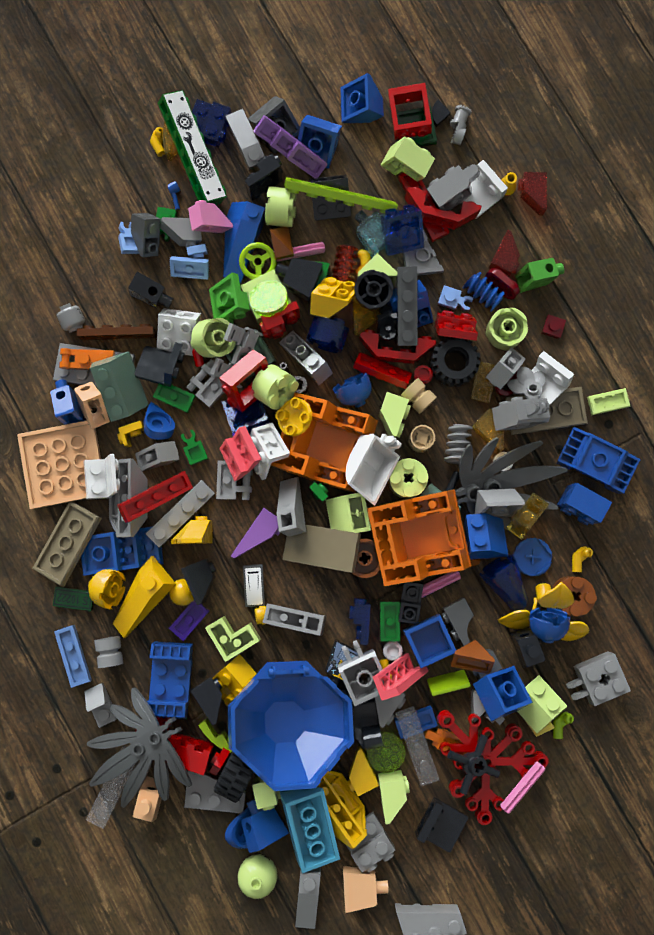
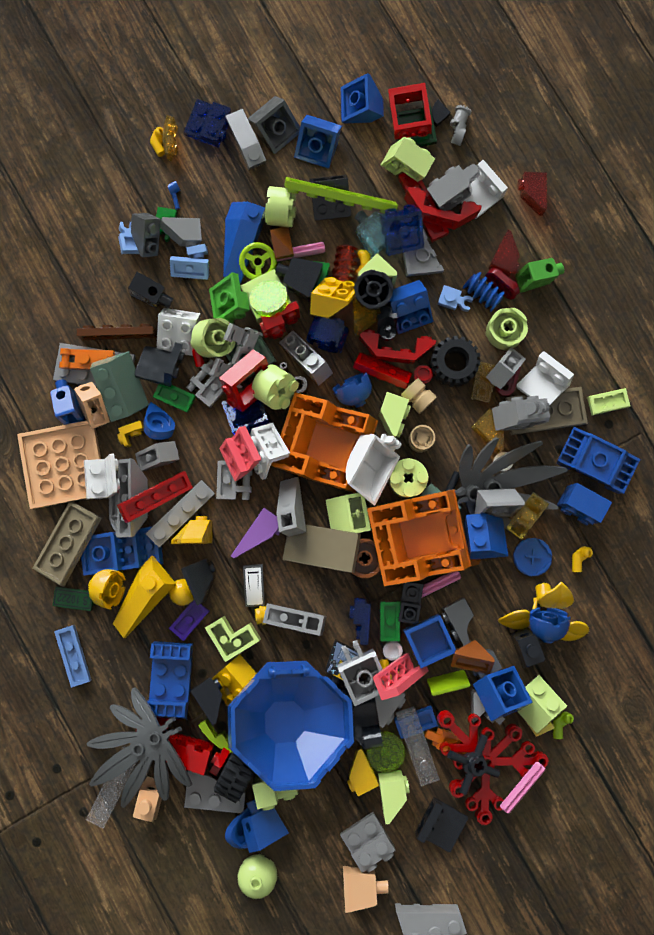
(70, 318): light grey head -> none
(99, 703): light grey slope -> none
(108, 651): light grey wheel -> none
(191, 147): brick -> none
(195, 450): green plate -> none
(208, 218): bright pink slope -> none
(268, 175): black plate -> none
(290, 147): medium lavender slope -> none
(294, 416): yellow dish -> none
(308, 899): light grey slope -> none
(310, 827): medium azure slope -> none
(319, 491): green plate -> none
(345, 809): yellow wedge -> none
(406, 306): dark grey arch -> none
(456, 325): red plate -> none
(457, 442): light grey piece -> none
(506, 582): clear blue cone -> none
(510, 181): yellow cone -> none
(527, 380): light grey plate -> none
(553, 326): dark red plate -> none
(584, 595): dark orange brick -> none
(590, 673): light grey hinge -> none

